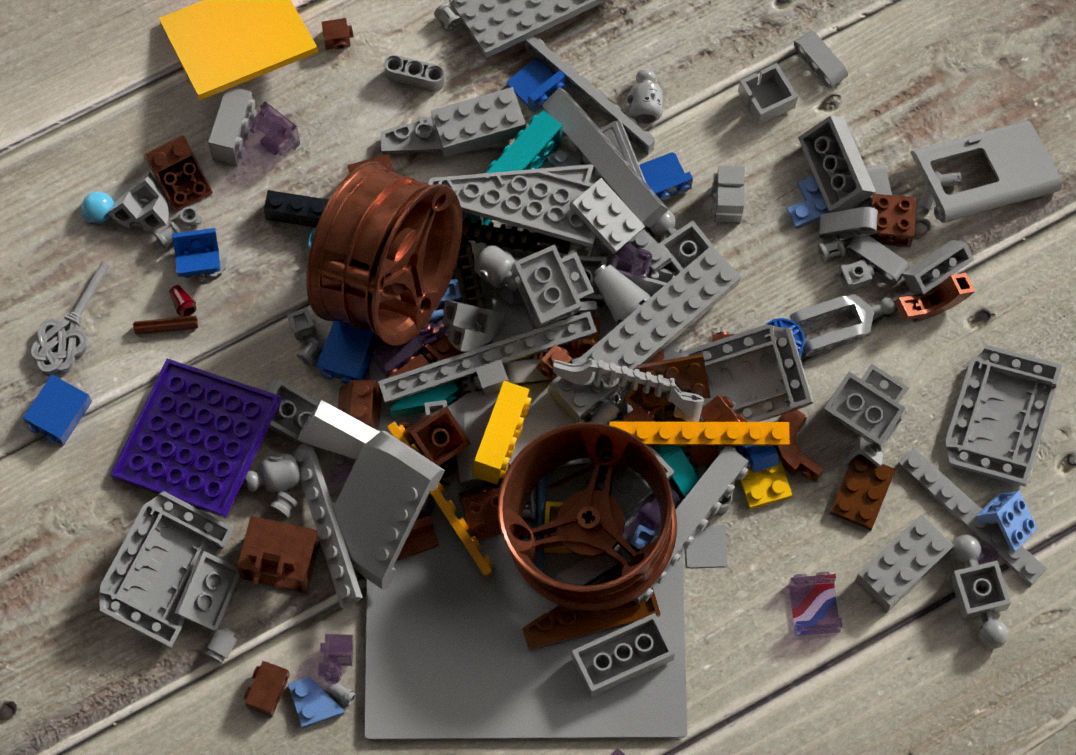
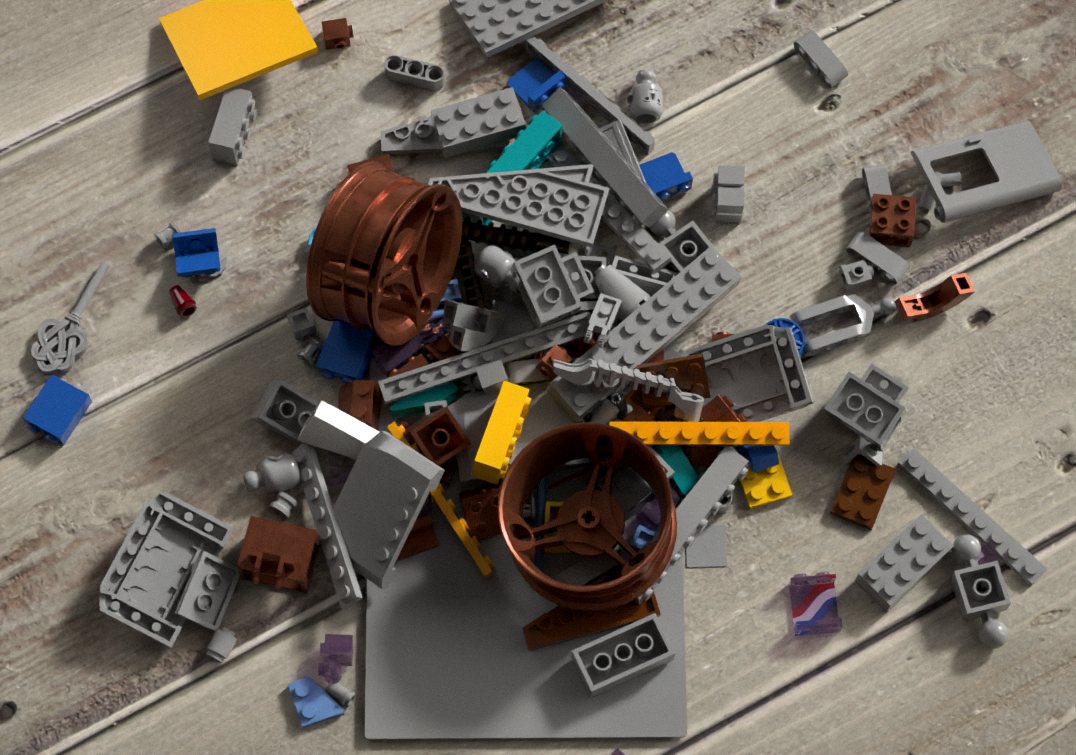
(95, 207): medium azure hair -> none
(141, 205): light grey brick -> none
(165, 324): copper axle -> none
(178, 173): copper slope -> none
(189, 211): light grey plate -> none
(196, 437): dark purple tile -> none
(266, 688): copper brick -> none
(278, 130): clear purple panel -> none
(294, 208): black brick -> none
(451, 22): light grey bush -> none
(602, 318): none -> light grey hinge
(607, 216): plate -> none
(637, 259): clear purple piece -> none
(769, 98): light grey piece -> none
(790, 456): copper arch -> none
(810, 209): medium blue plate -> none
(831, 249): light grey bush -> none
(836, 164): light grey brick -> none
(848, 223): light grey beam -> none
(937, 266): light grey brick -> none
(1001, 414): light grey slope -> none
(1012, 517): medium blue bracket -> none

